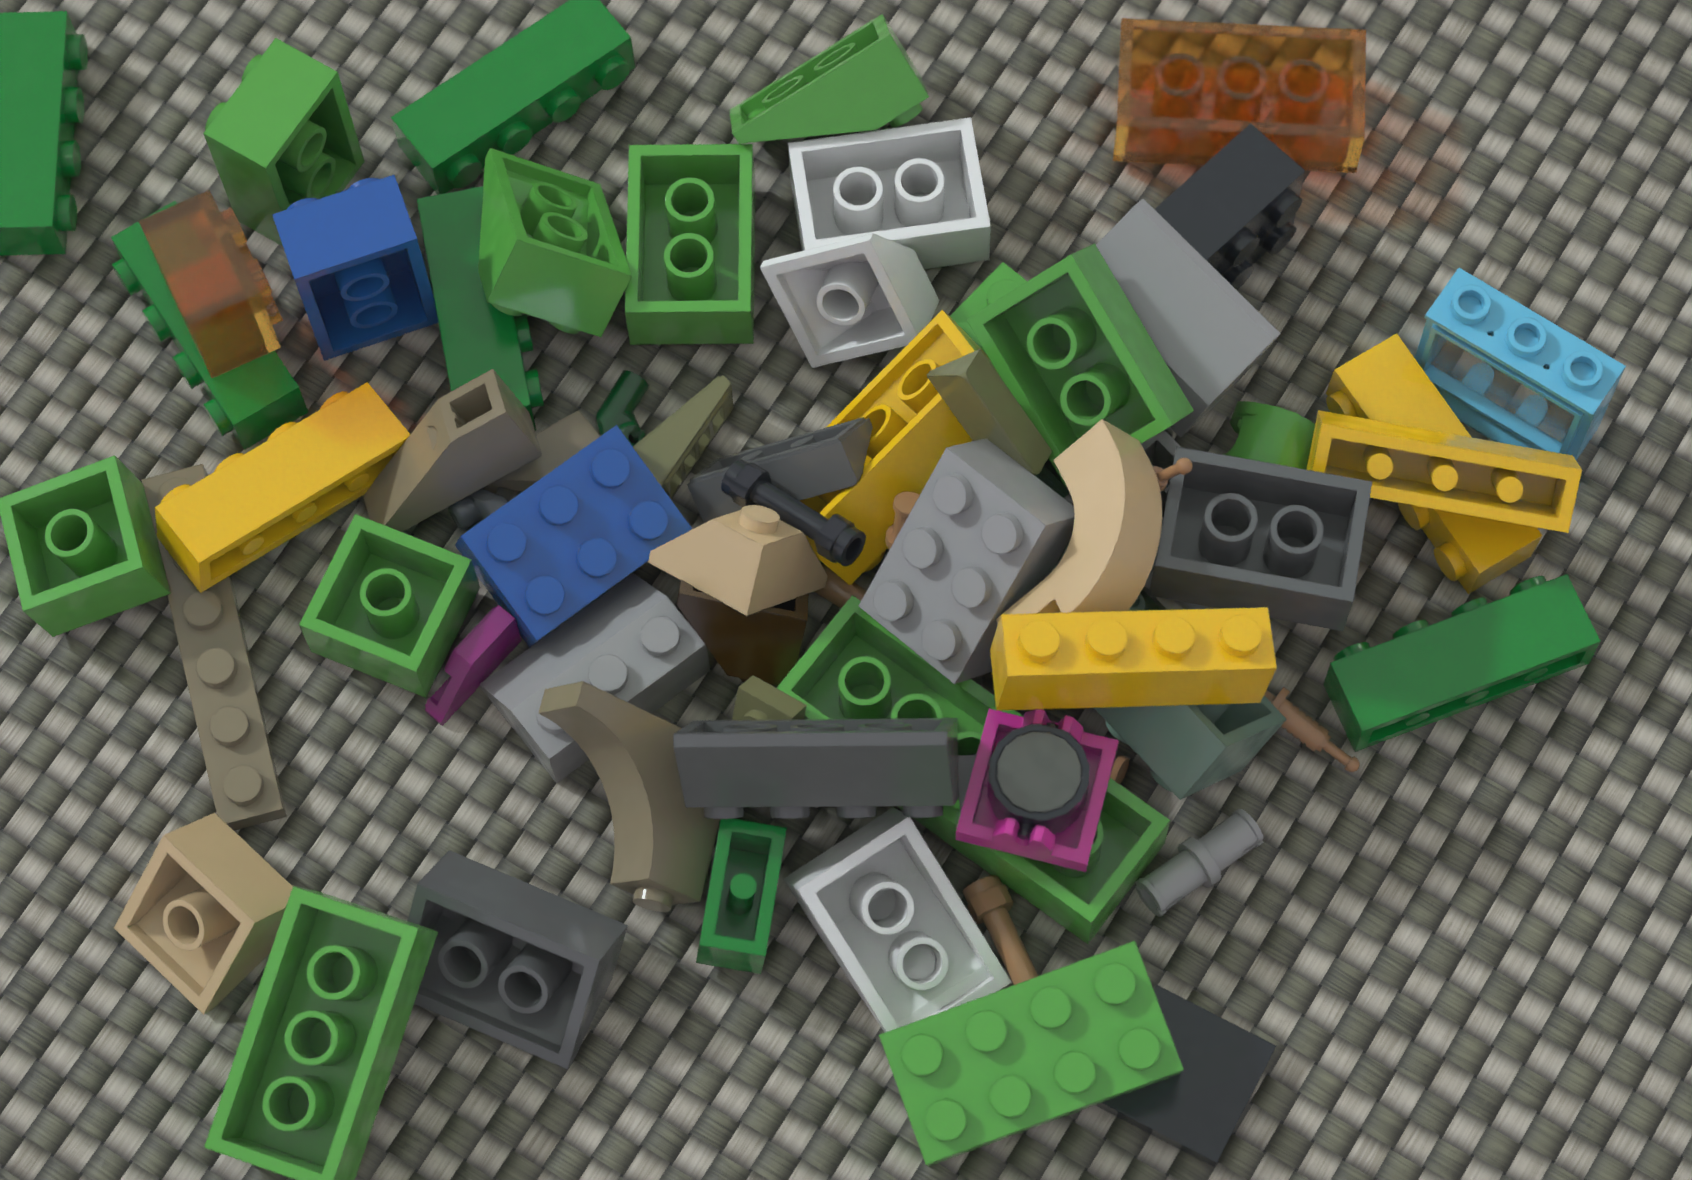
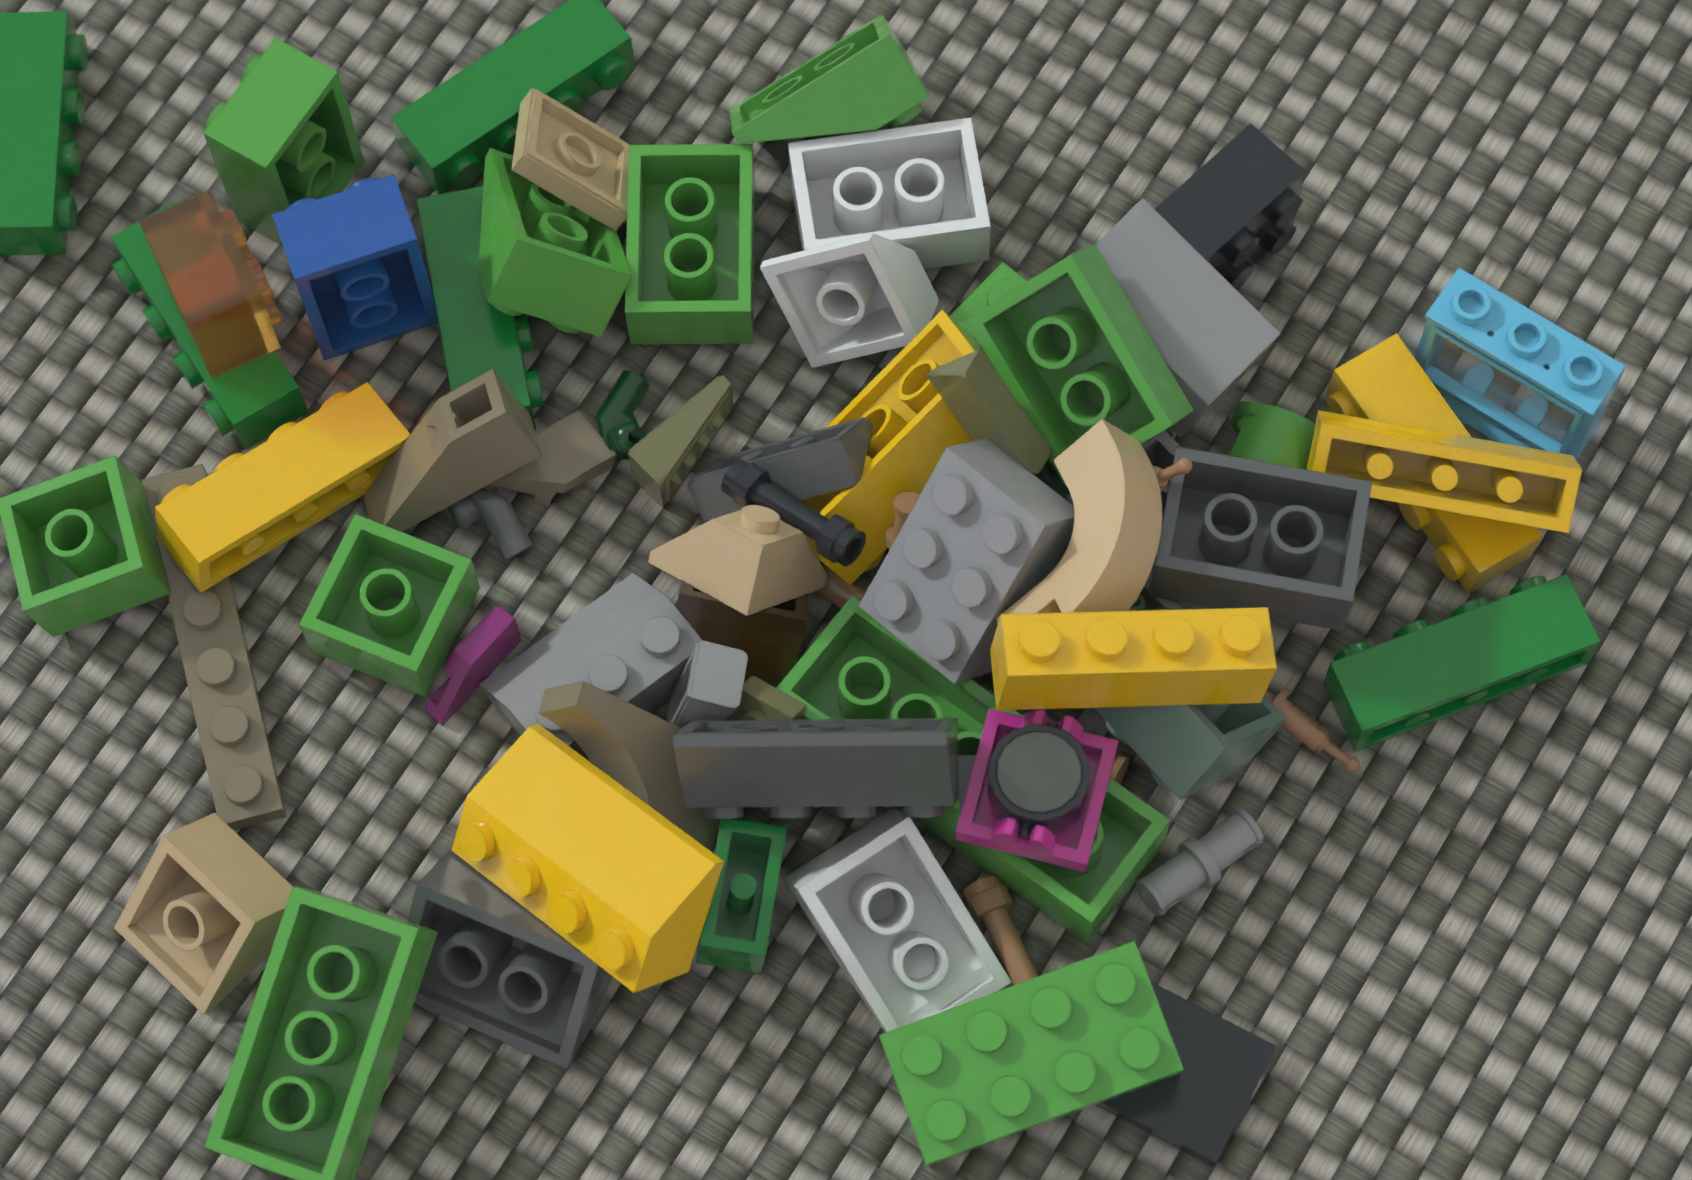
(572, 158): none -> tan tile
(572, 535): blue brick -> none
(589, 860): none -> yellow slope
(708, 685): none -> light grey slope
(1201, 83): clear orange brick -> none

